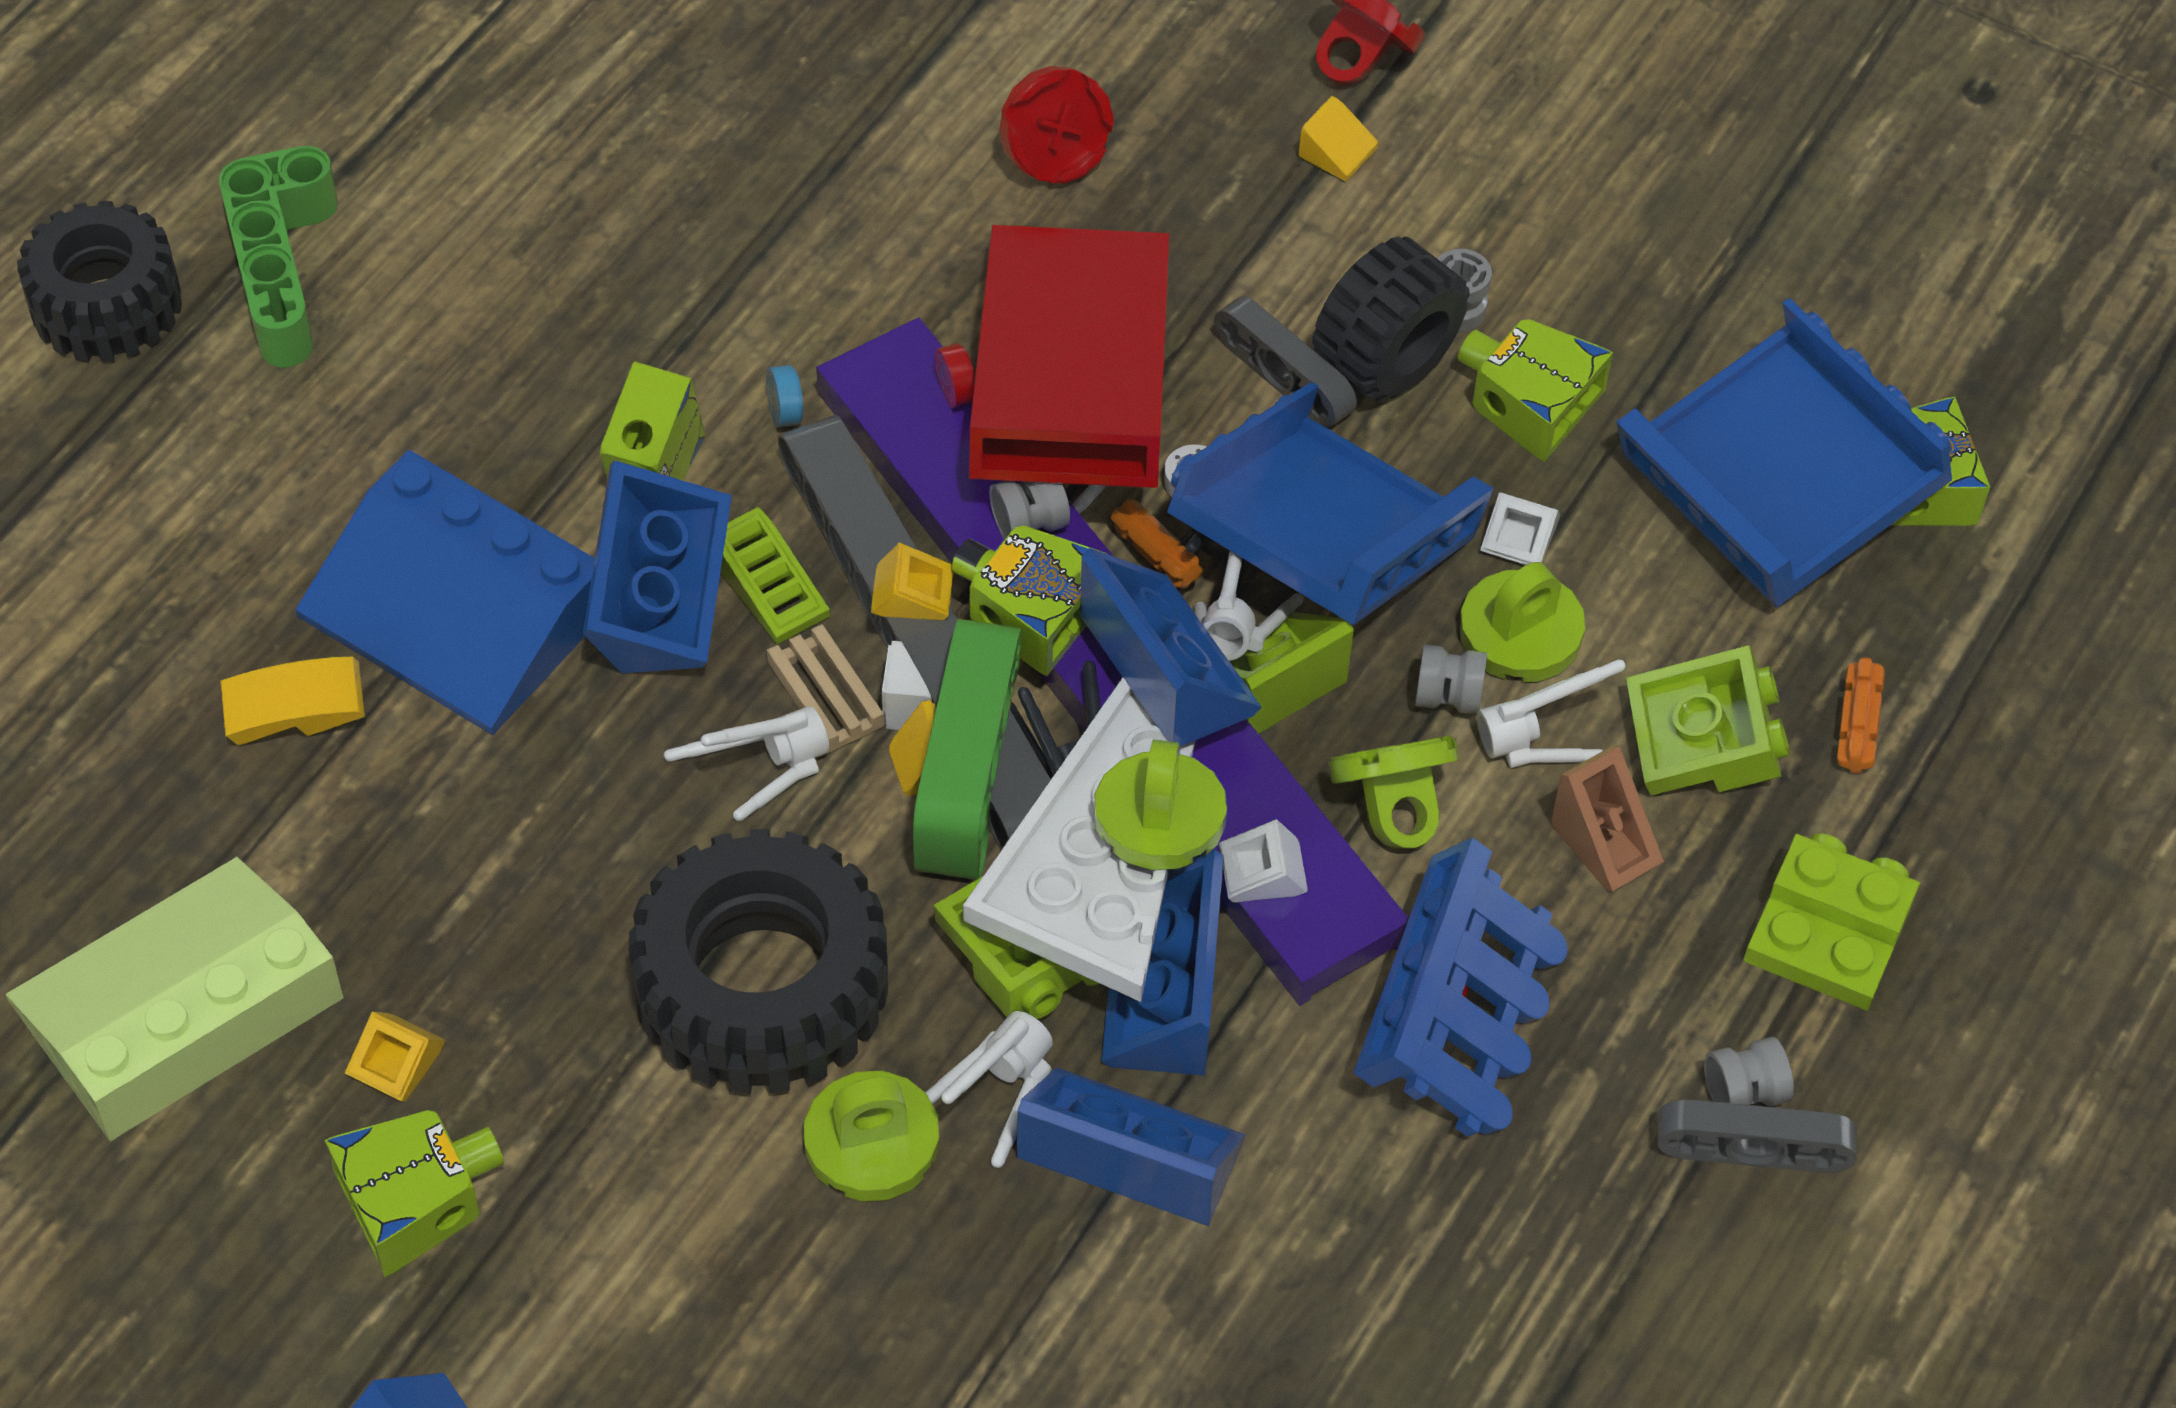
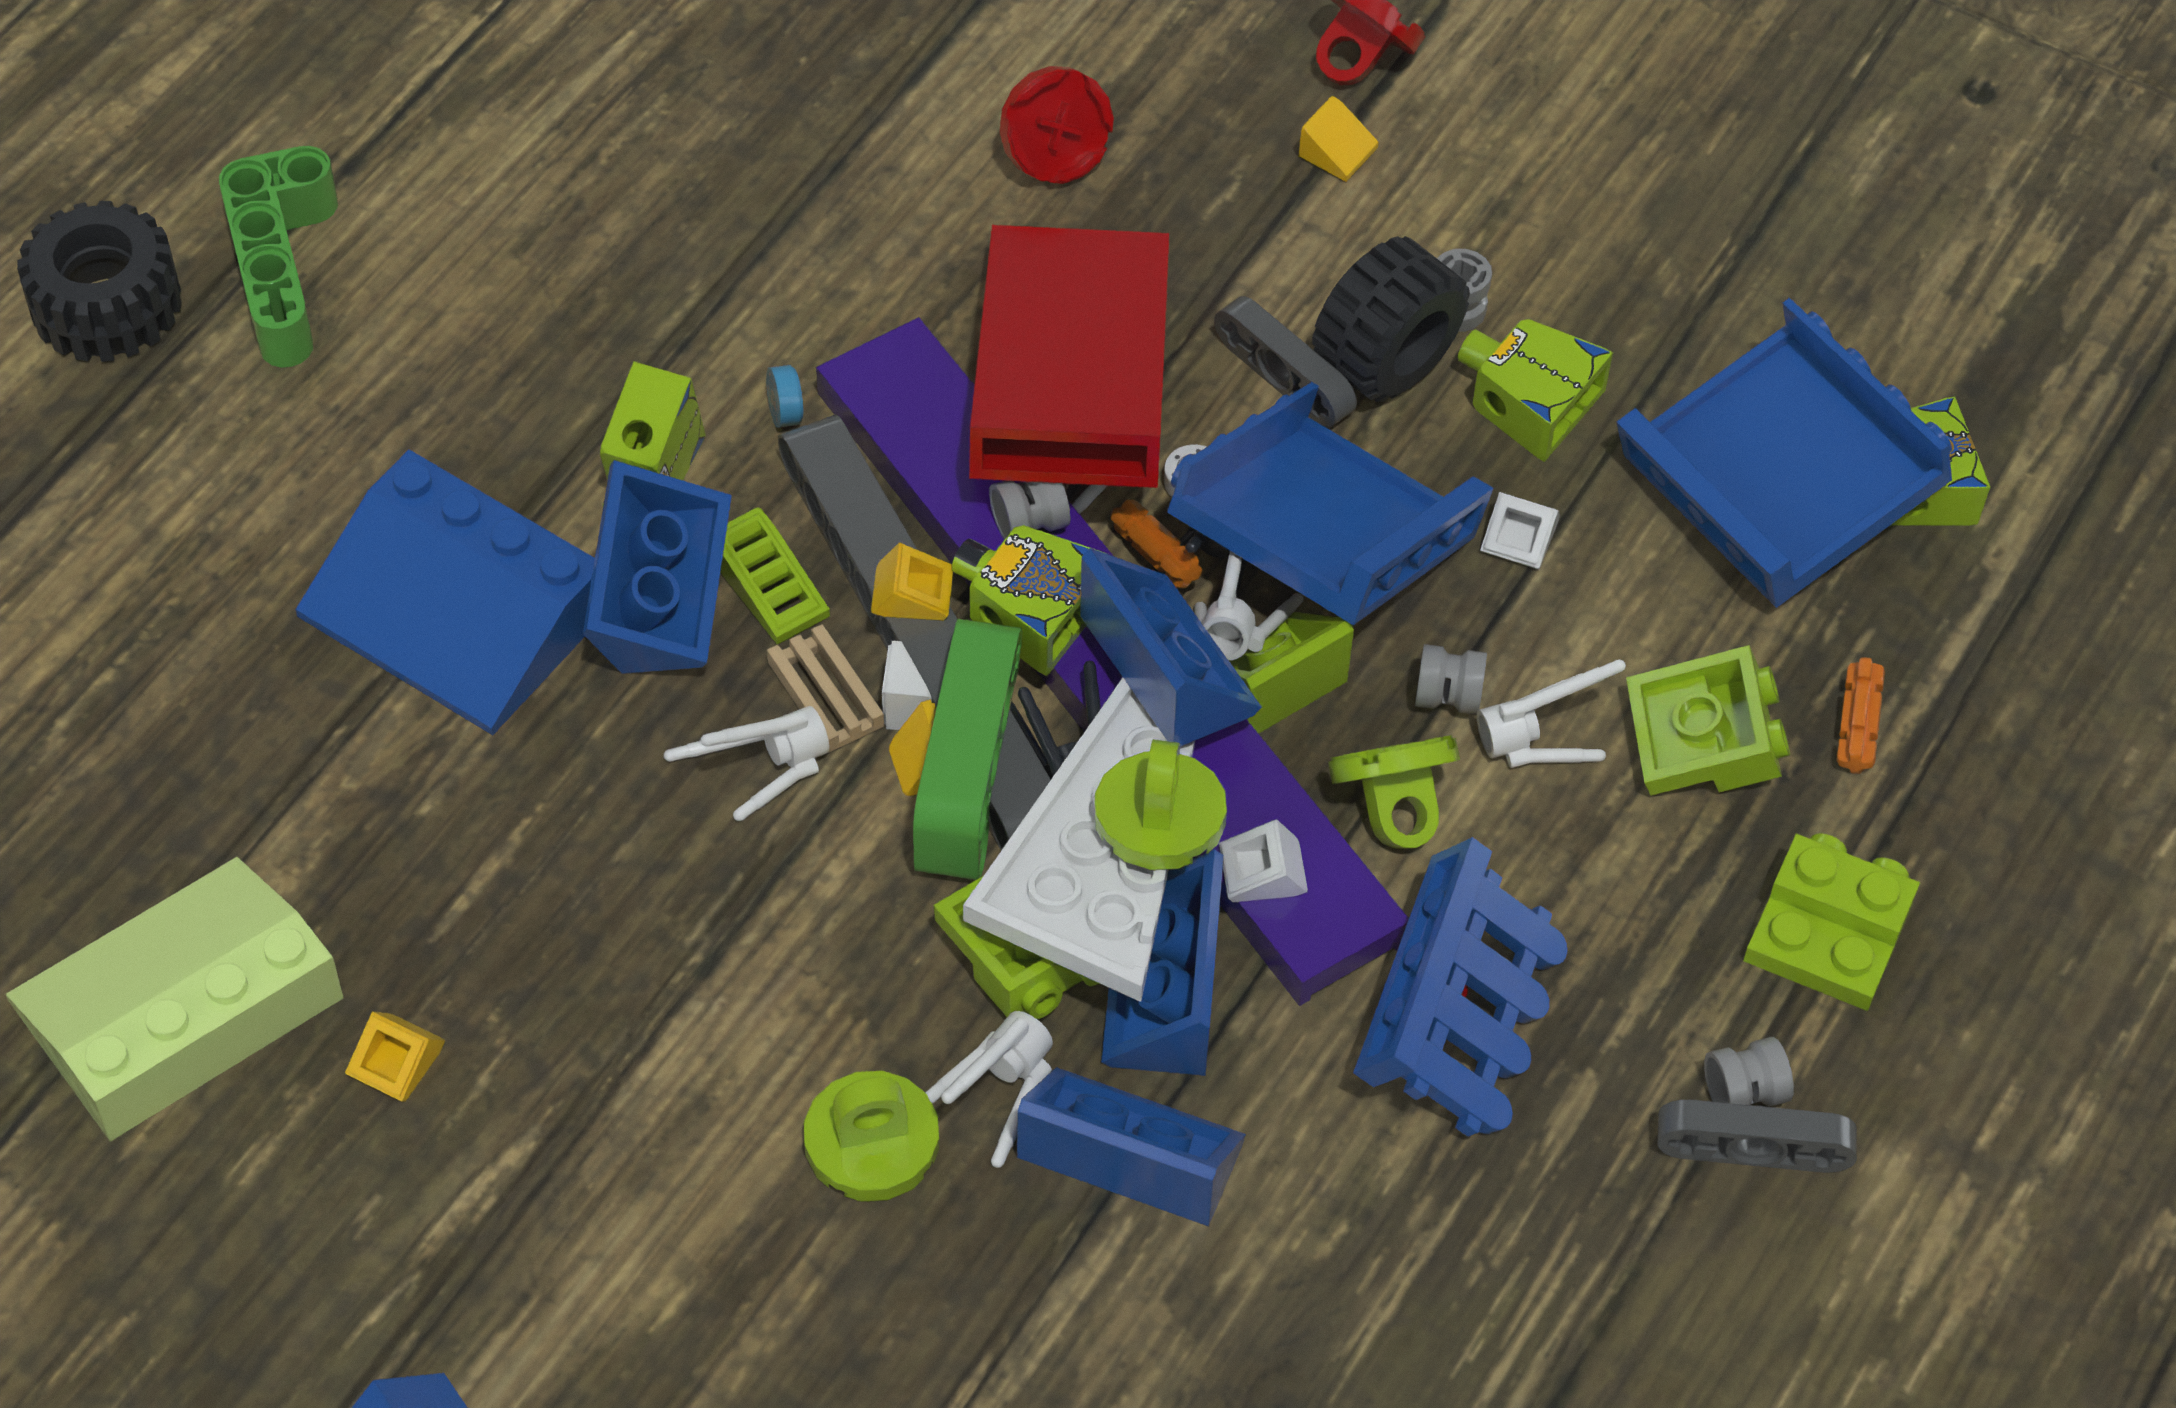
(287, 695): yellow slope -> none
(411, 1183): lime torso -> none
(747, 888): black tyre -> none
(955, 374): red tile -> none
(1523, 623): lime tile -> none
(1605, 820): nougat slope -> none

